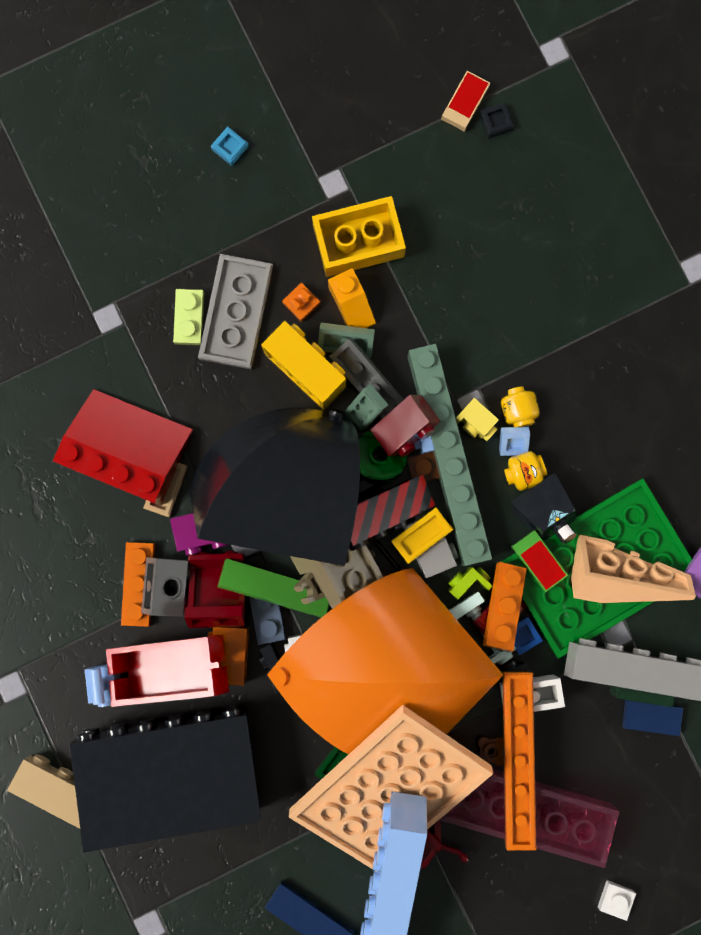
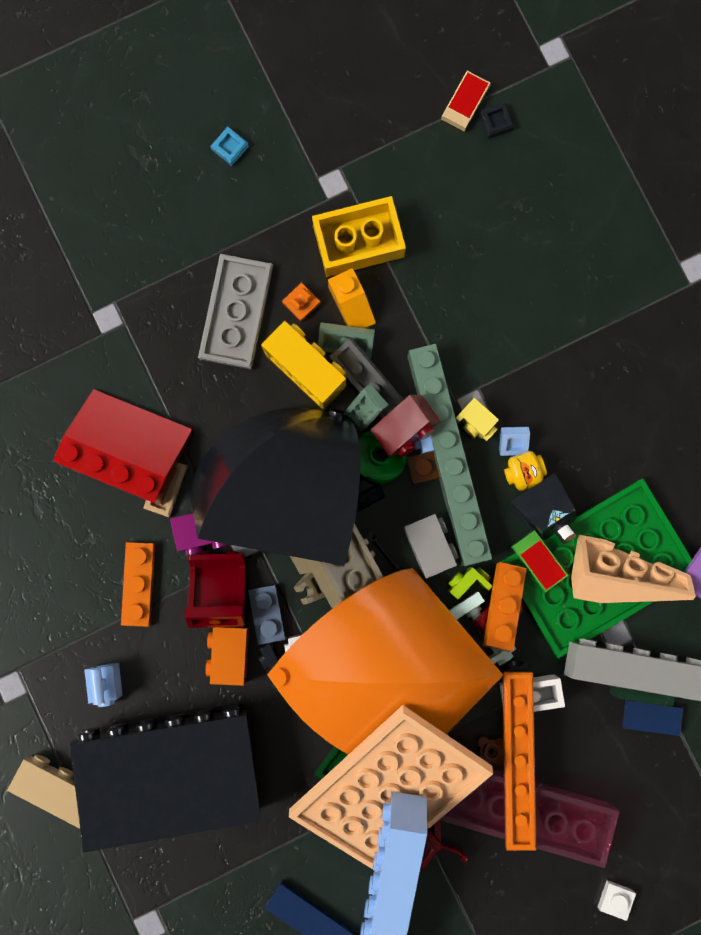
(154, 599): dark grey brick -> none
(168, 671): piece -> none
(188, 317): yellowish green plate -> none
(268, 587): bright green tile -> none
(390, 510): brick -> none
(422, 535): yellow tile -> none
(520, 407): yellow head -> none
(526, 636): blue plate -> none

